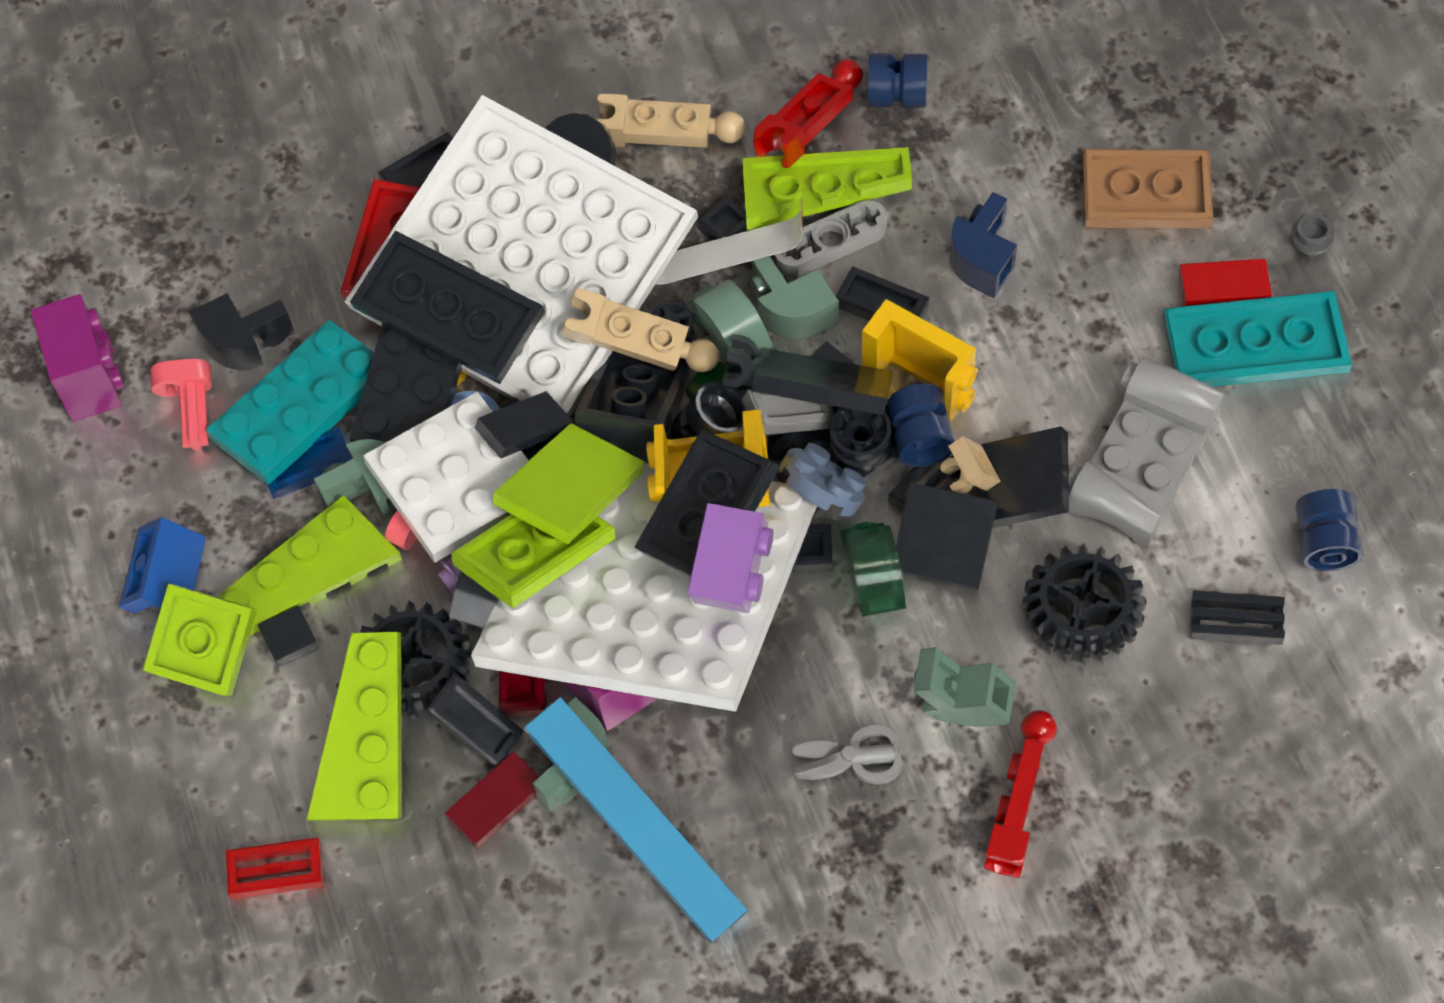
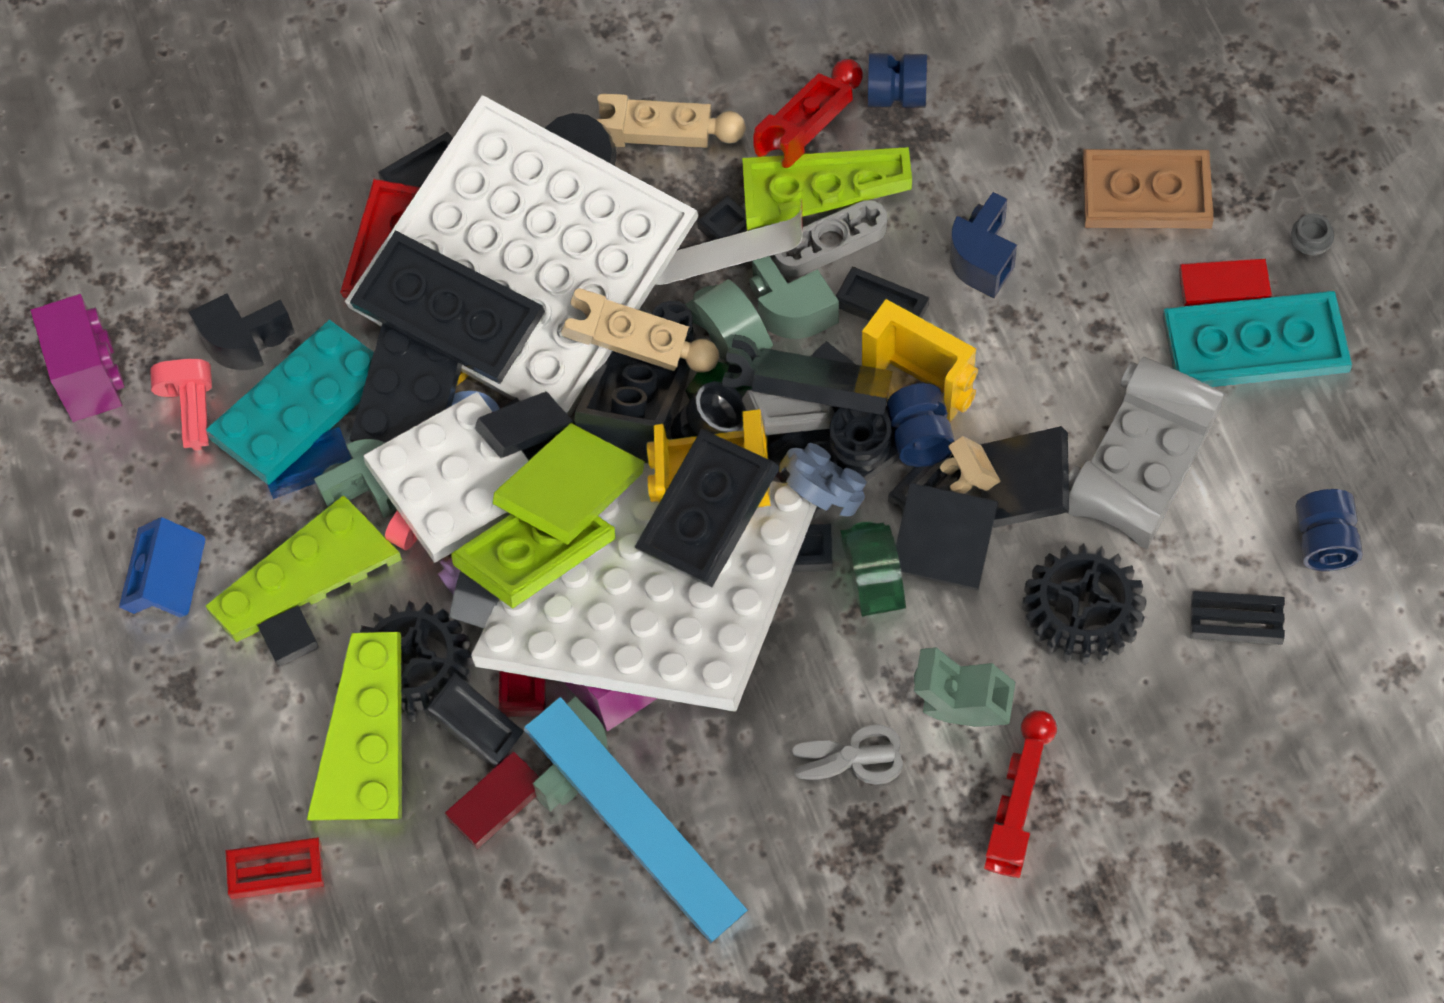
(200, 640): lime plate -> none
(730, 558): medium lavender piece -> none

